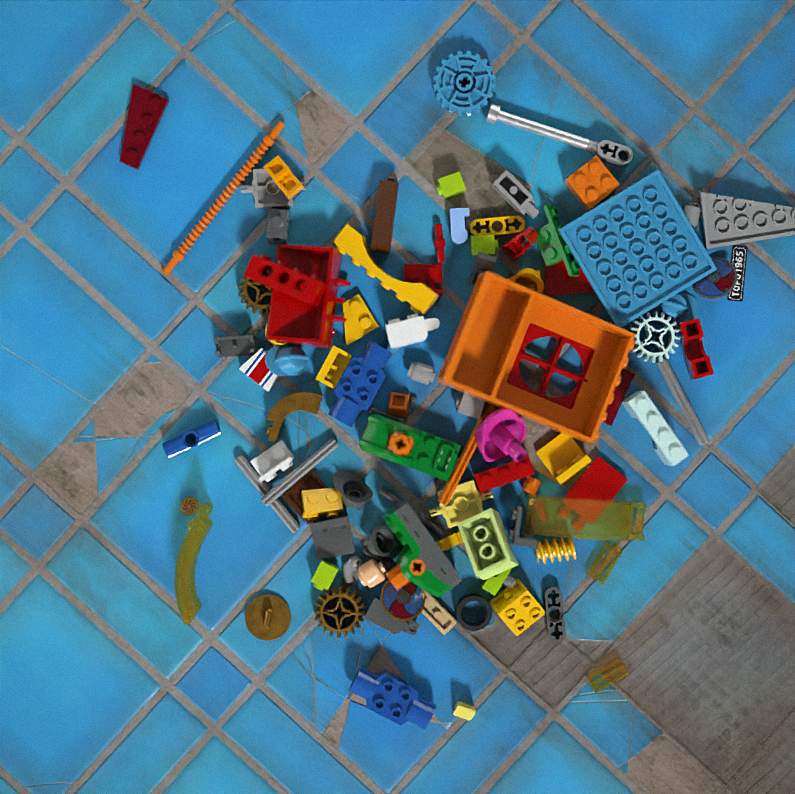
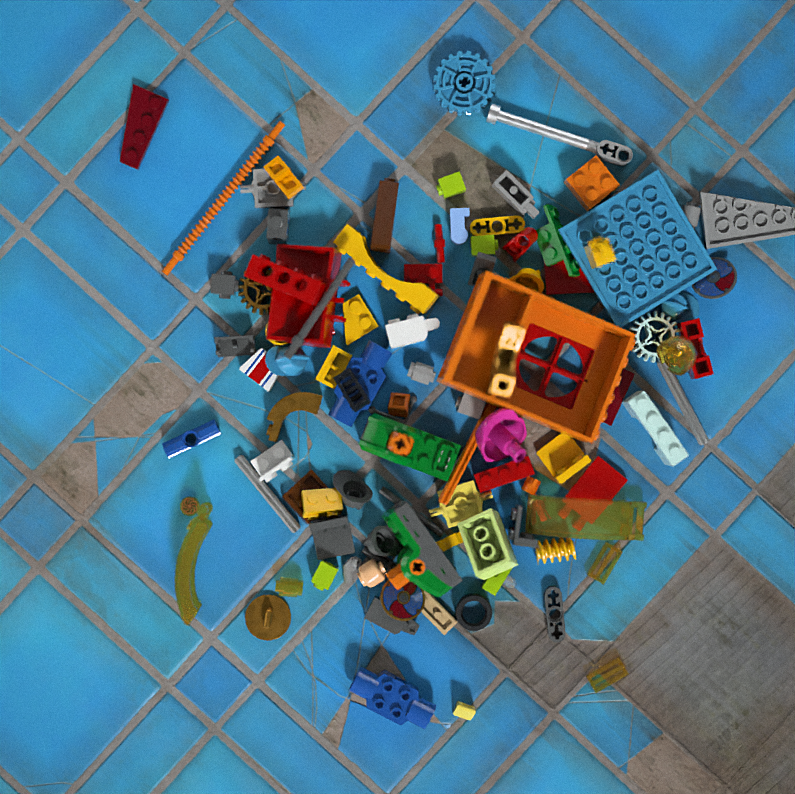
(224, 285): none -> dark grey brick
(289, 587): none -> clear yellow brick
(298, 340): none -> dark grey bar
(299, 472): light grey axle -> none
(348, 611): pearl gold gear -> none
(360, 404): none -> black slope
(503, 362): none -> arch
(517, 608): yellow bracket -> none
(599, 252): none -> yellow hinge
(677, 354): none -> clear yellow cylinder
(738, 259): black sticker -> none

